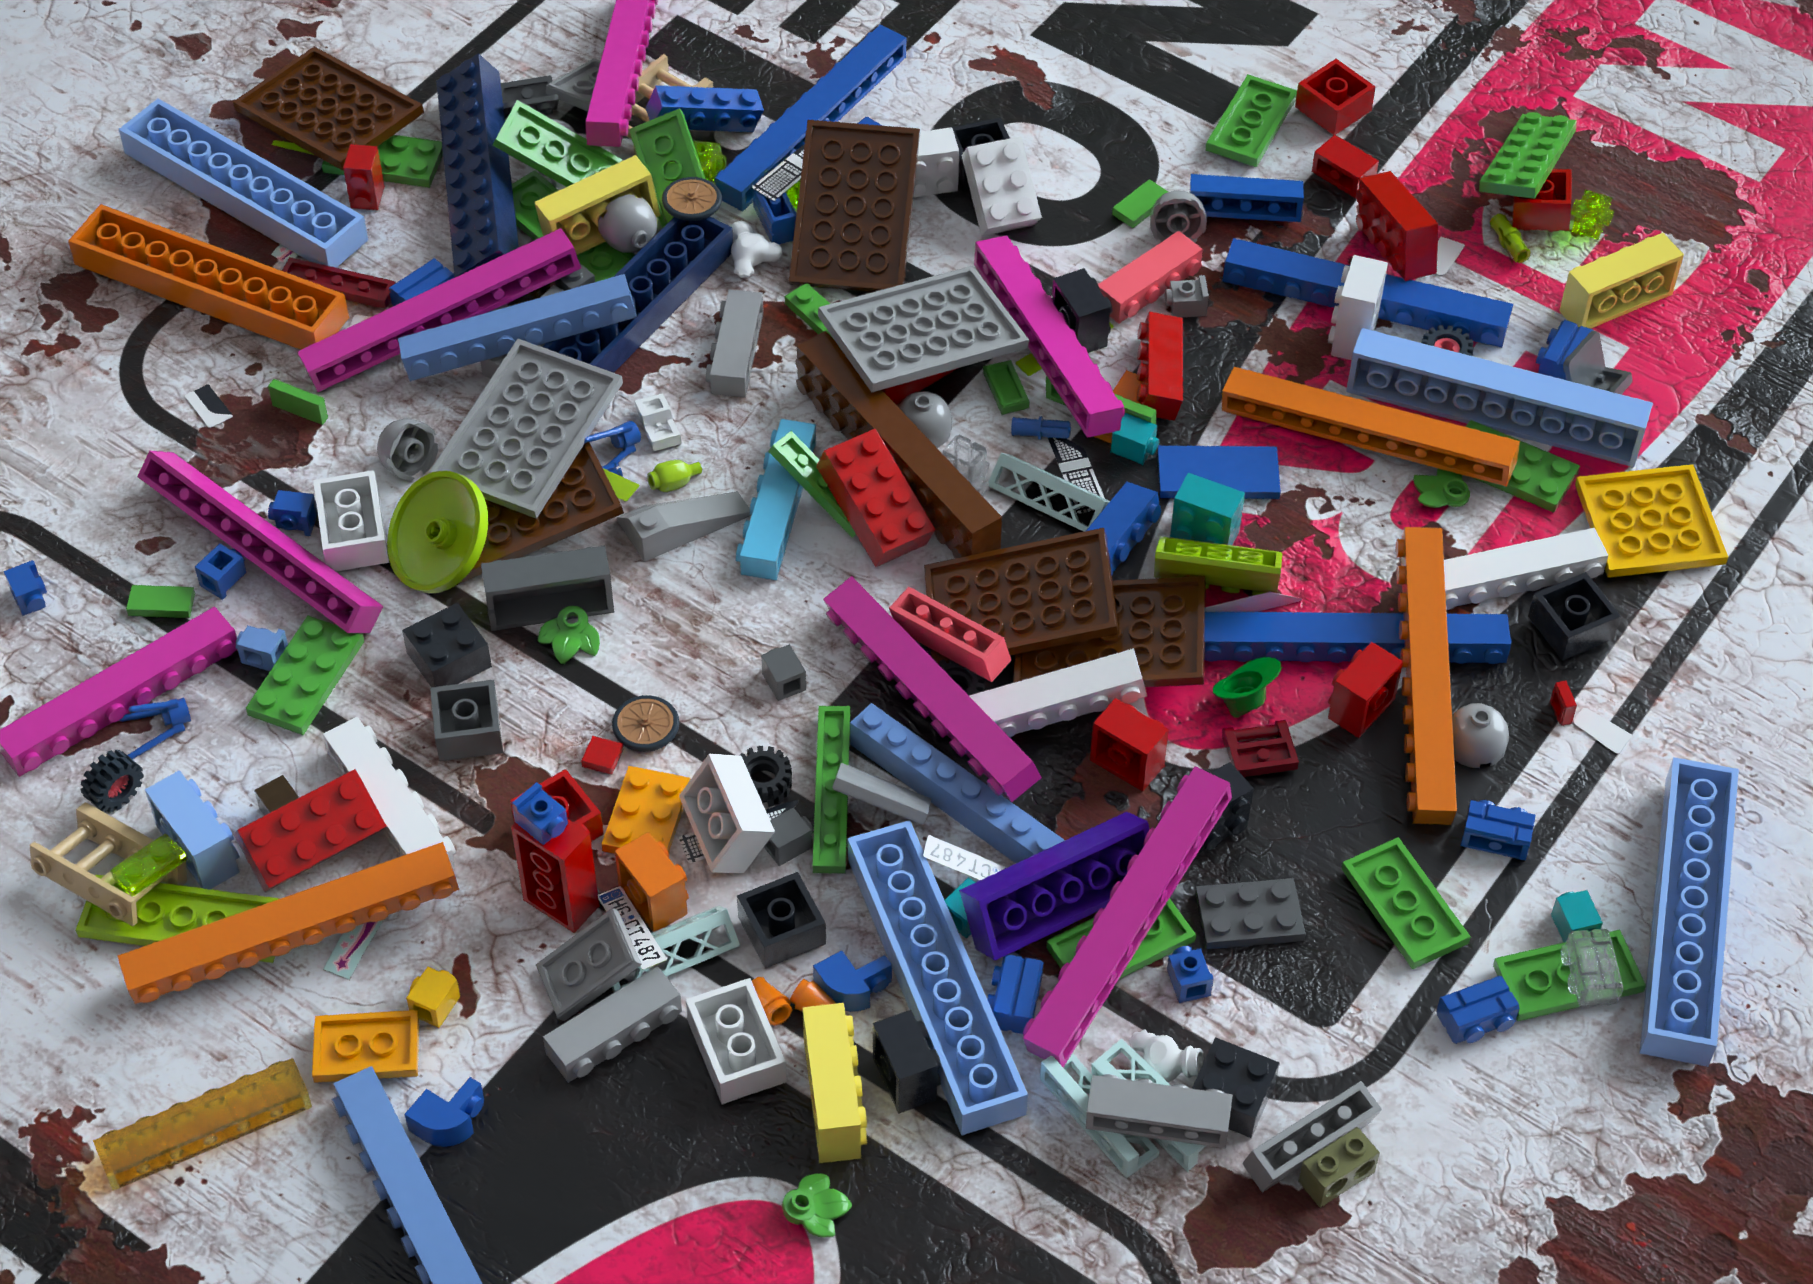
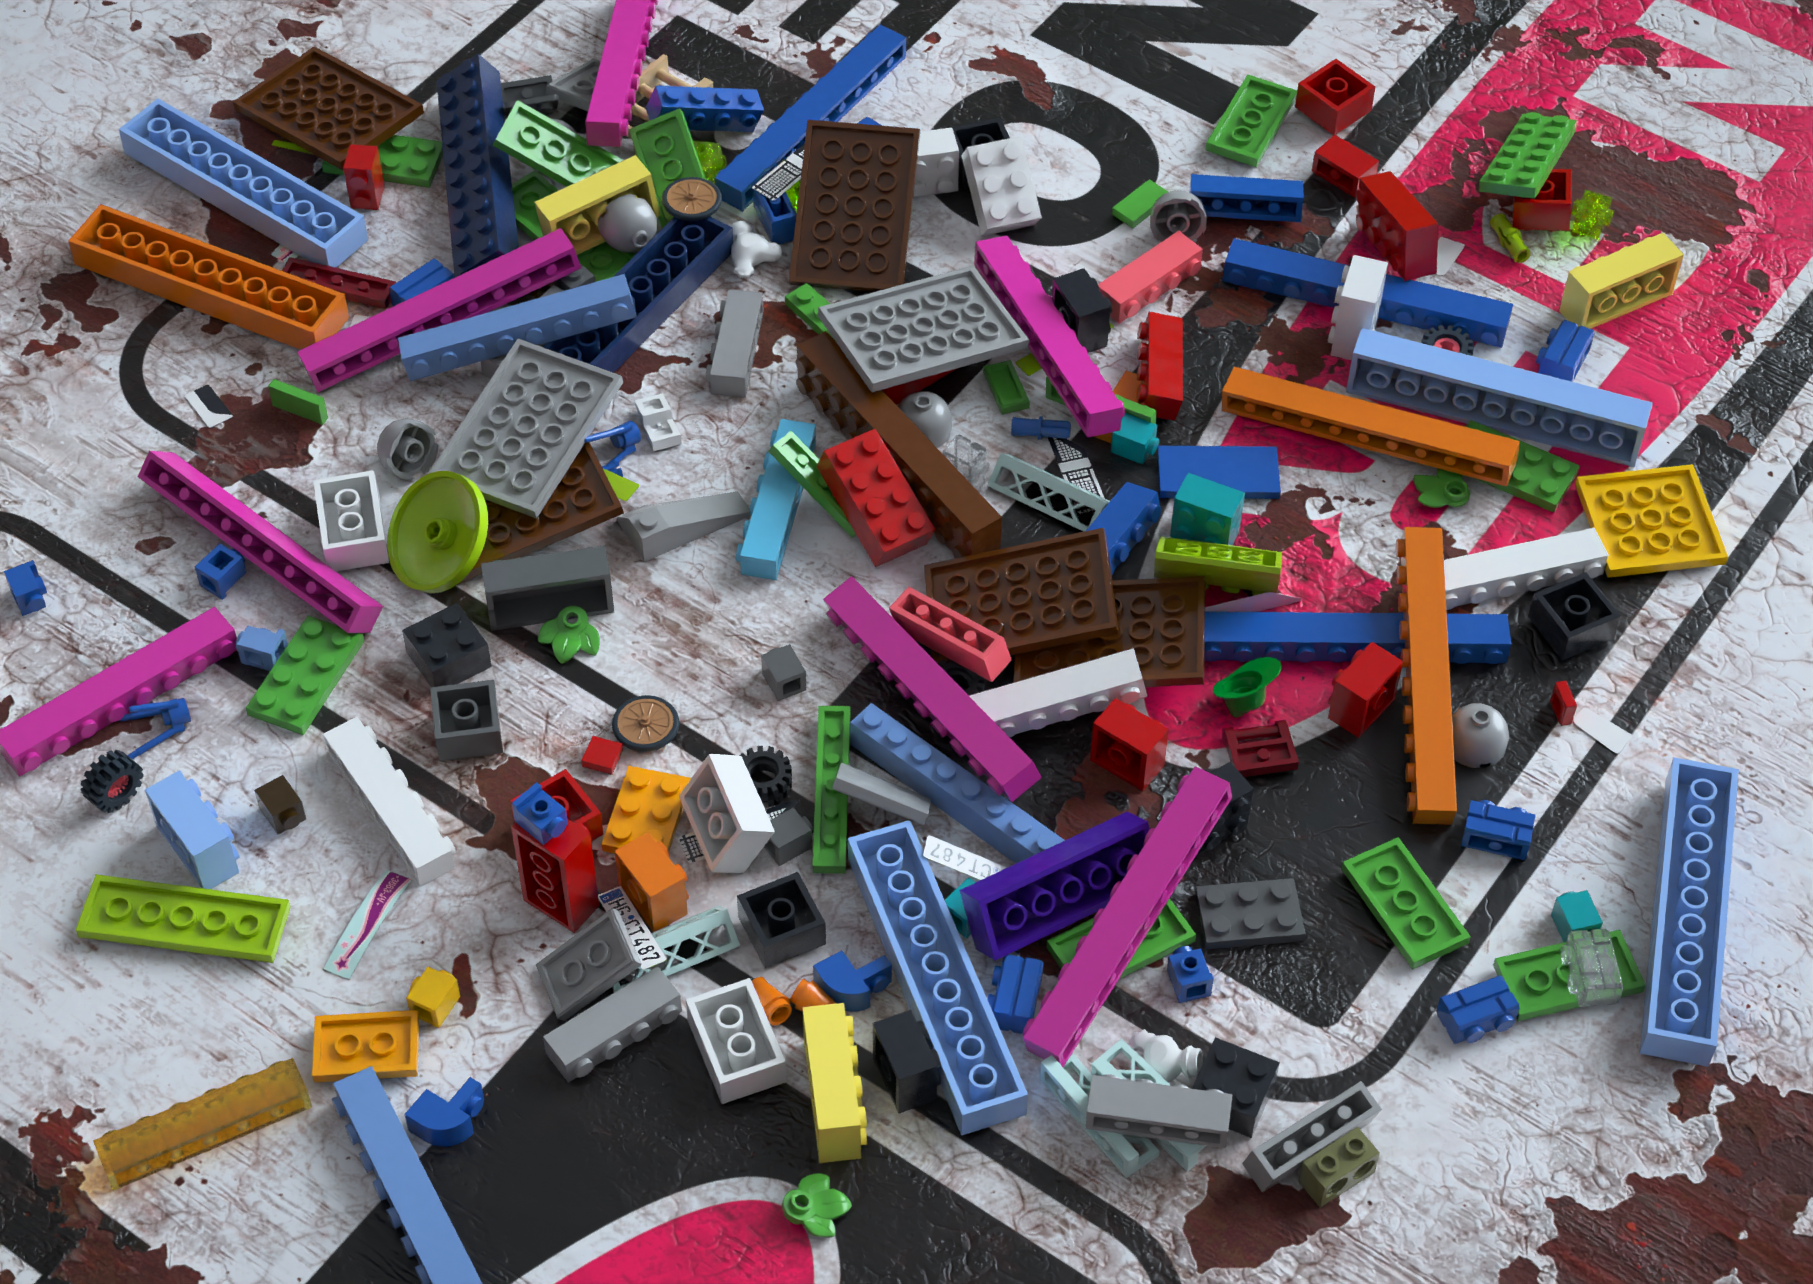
(112, 838): tan fence -> none
(148, 865): clear neon green plate -> none
(160, 601): bright green tile -> none
(288, 923): orange brick -> none
(294, 511): blue brick -> none
(309, 830): red brick -> none
(672, 475): lime plant -> none
(1187, 297): light grey brick -> none
(1588, 367): dark grey bracket -> none

